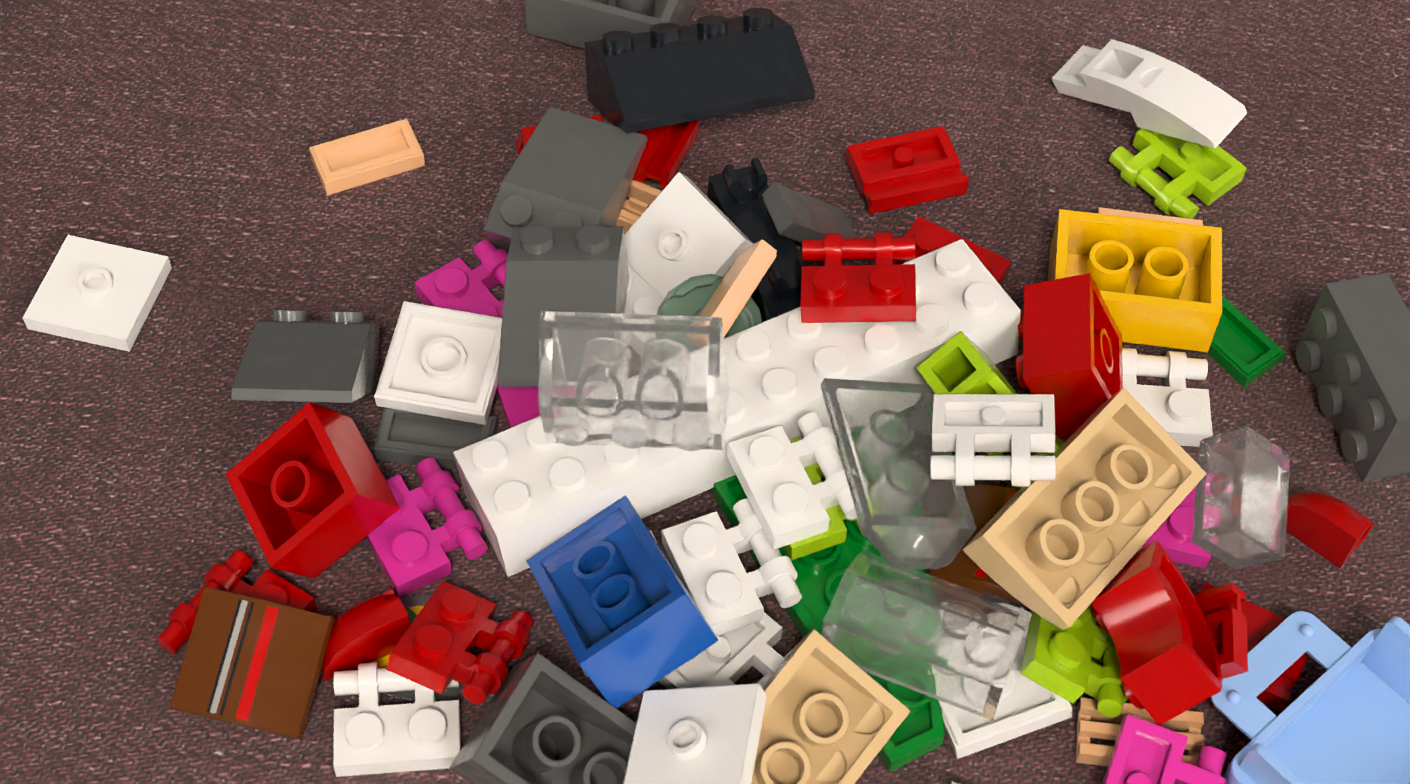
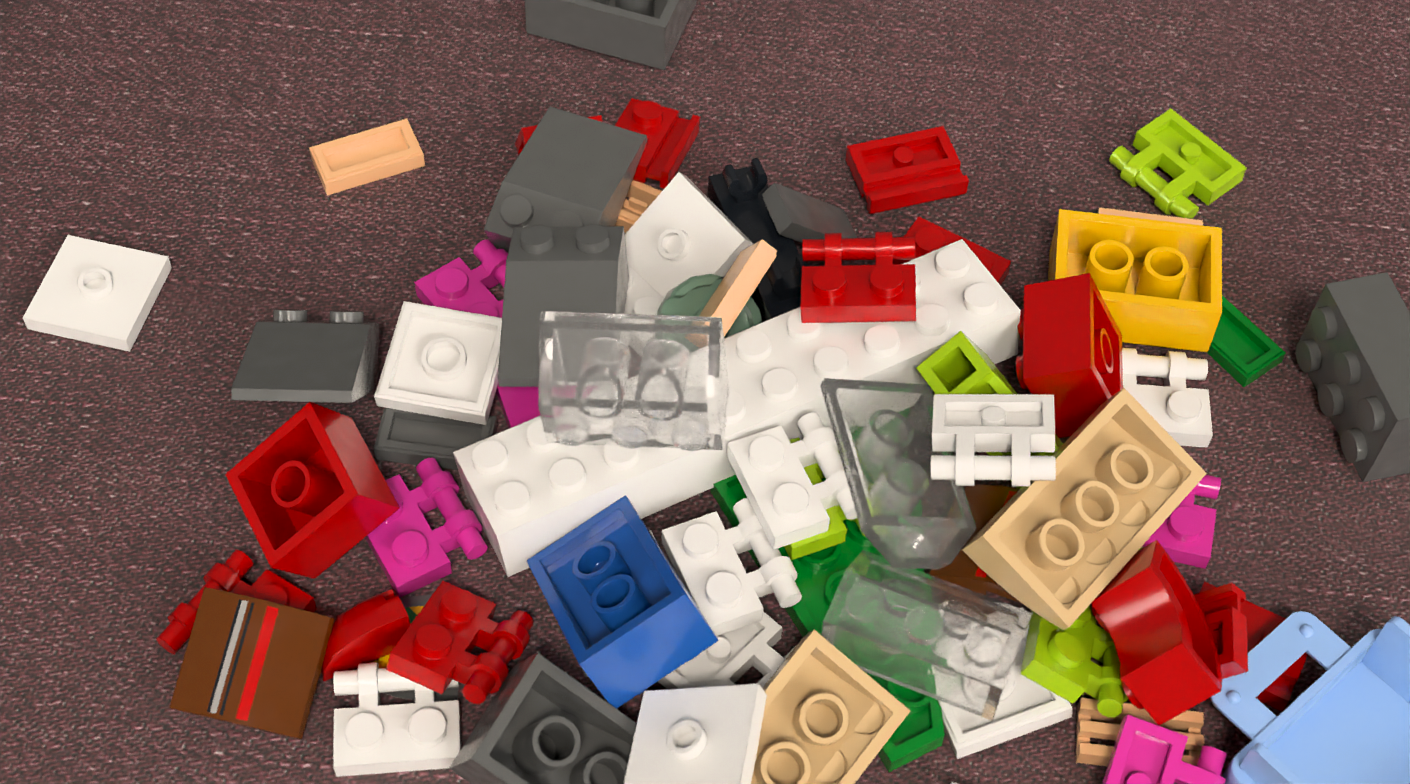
(696, 70): black slope -> none
(1153, 89): white slope -> none
(1242, 498): clear brick -> none
(1326, 525): red brick -> none

